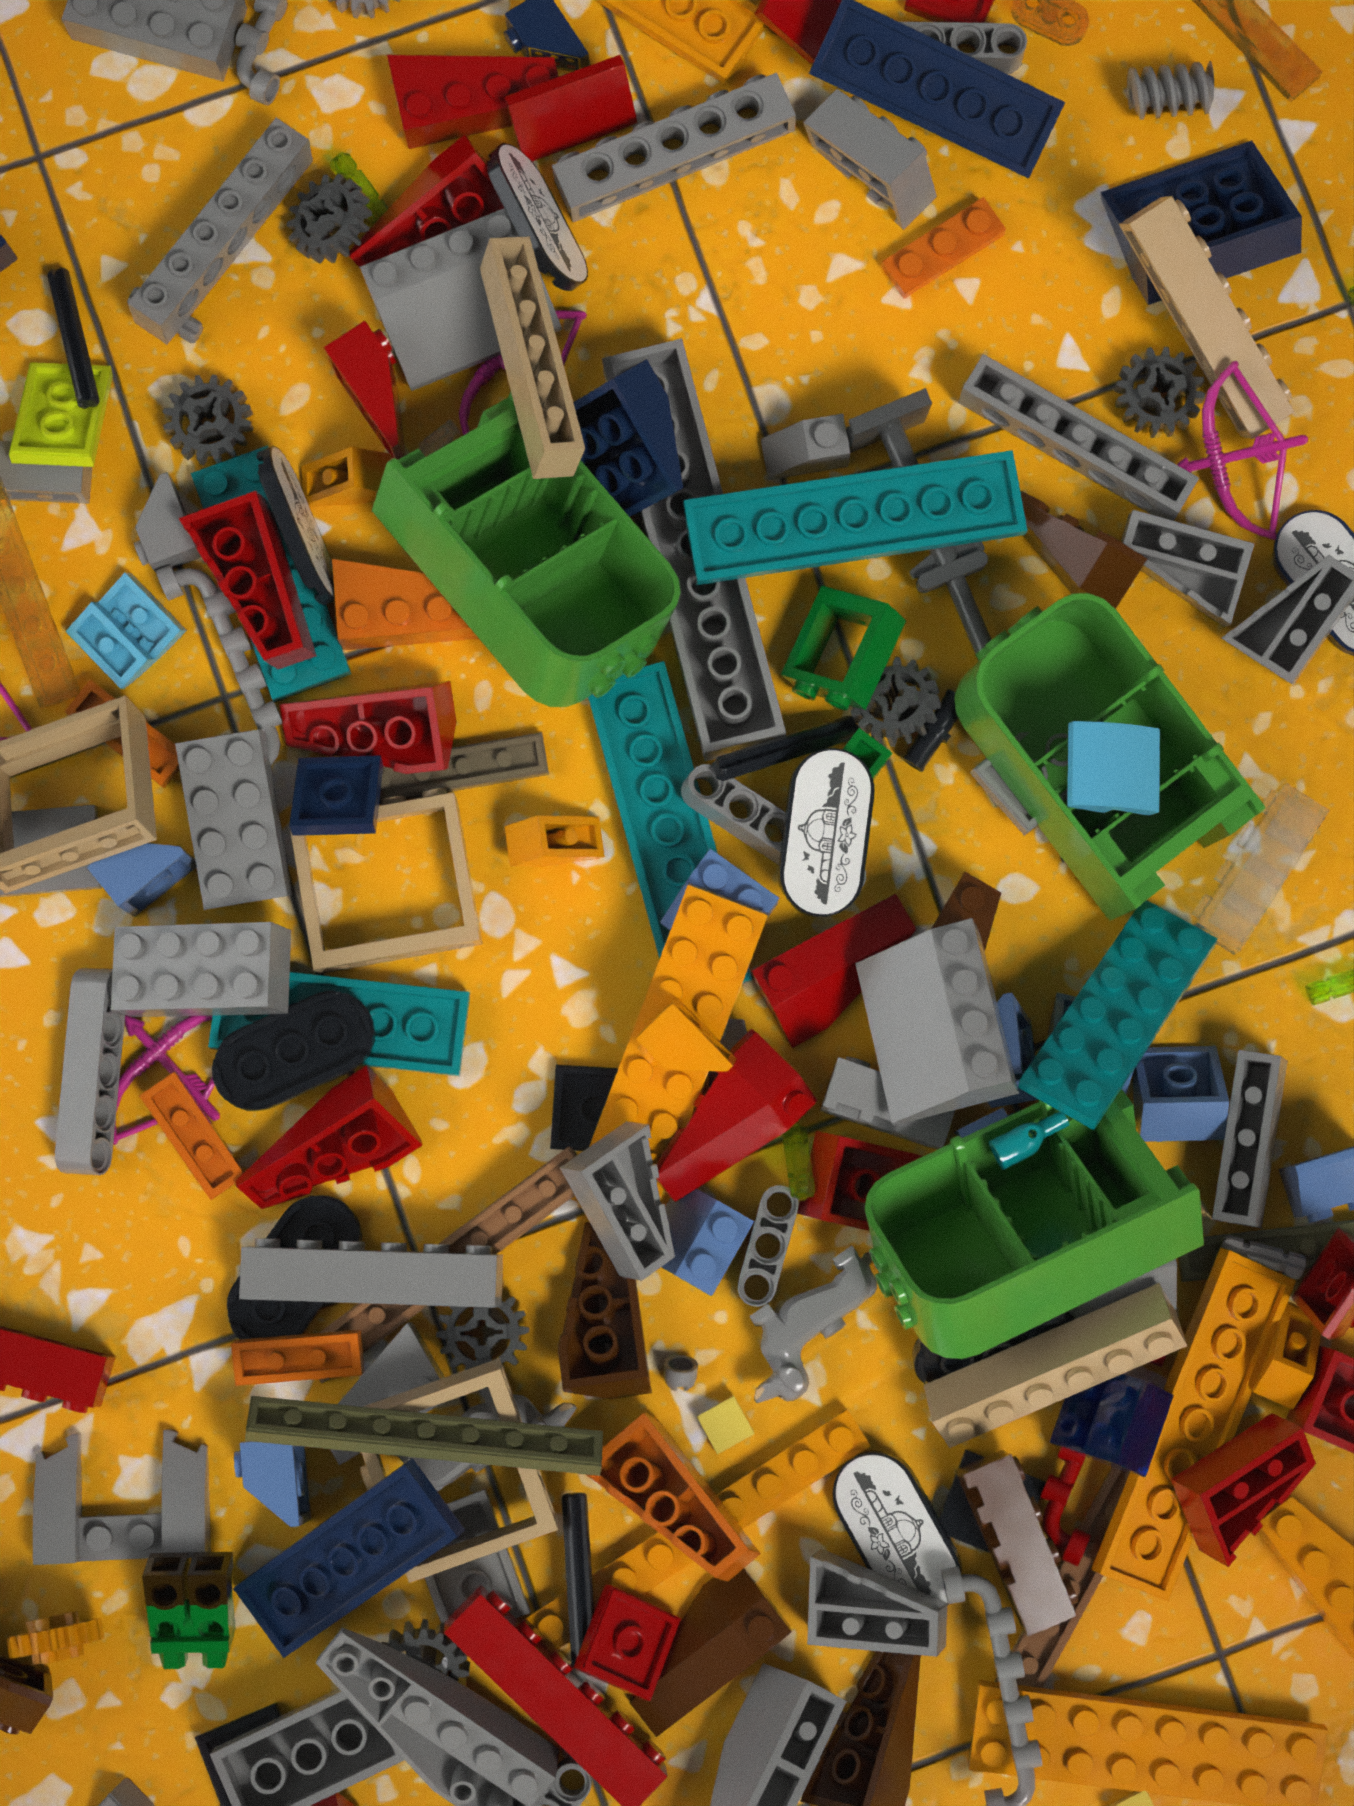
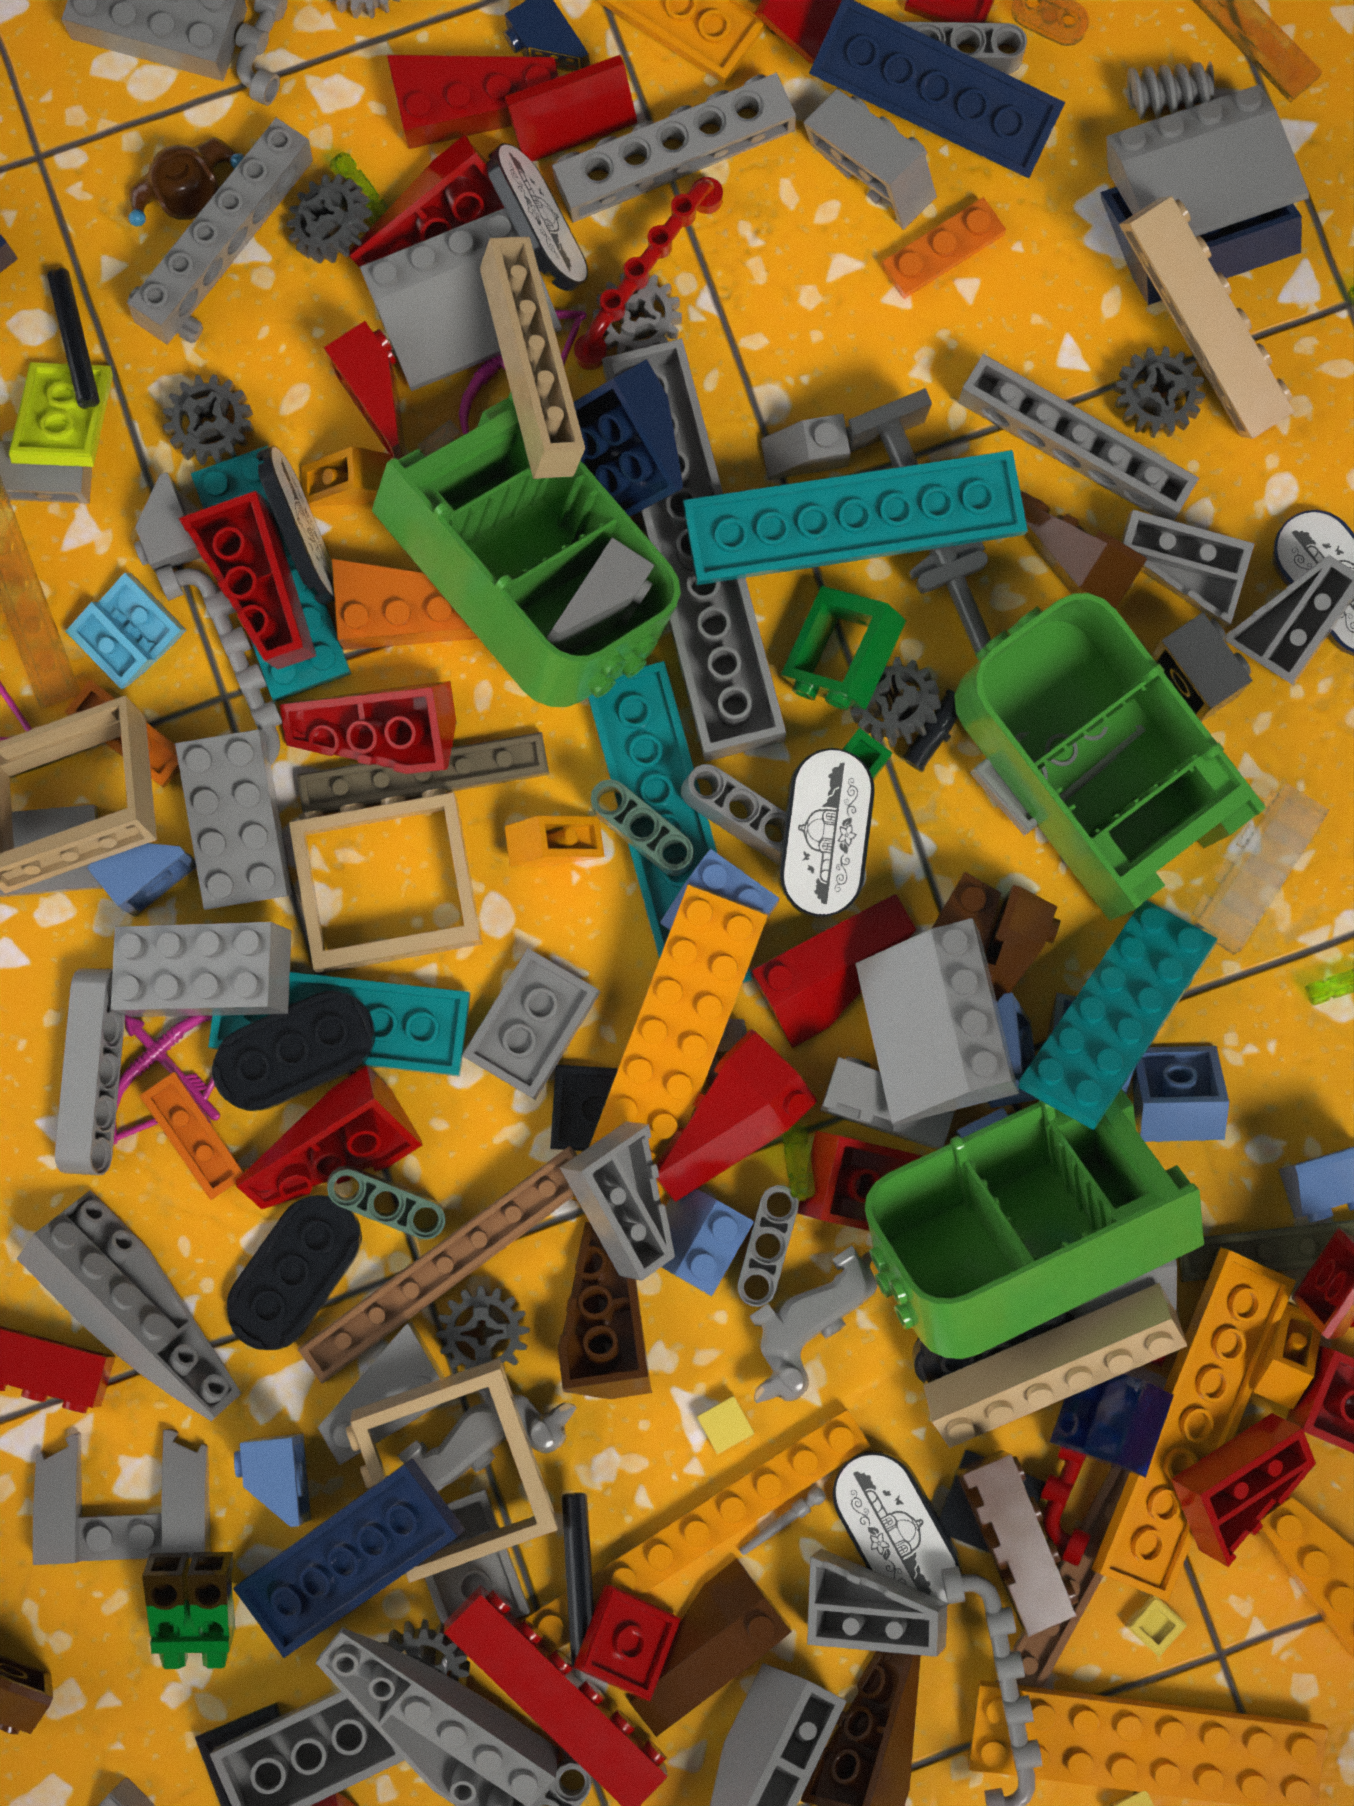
(55, 1638): light orange gear -> none
(127, 1303): none -> light grey wedge
(181, 180): none -> reddish brown piece
(297, 1357): orange plate -> none
(336, 795): dark blue plate -> none
(371, 1275): light grey brick -> none
(401, 1217): none -> sand green beam
(424, 1435): olive tile -> none
(531, 1023): none -> light grey plate
(606, 596): none -> light grey slope
(633, 809): none -> sand green beam
(652, 325): none -> light grey gear
(668, 1493): orange wedge -> none
(680, 1372): light grey hinge -> none
(682, 1042): light orange slope -> none
(706, 198): none -> red bar
(784, 748): black axle -> none
(799, 1509): none -> light grey piece
(1016, 1143): teal piece -> none
(1019, 937): none -> reddish brown wedge
(1113, 767): medium azure slope -> none
(1156, 1625): none -> light yellow tile
(1203, 666): none -> dark grey brick
(1216, 158): none -> light grey slope
(1250, 1138): light grey brick -> none
(1263, 449): dark pink piece -> none
(1290, 1264): light grey axle -> none

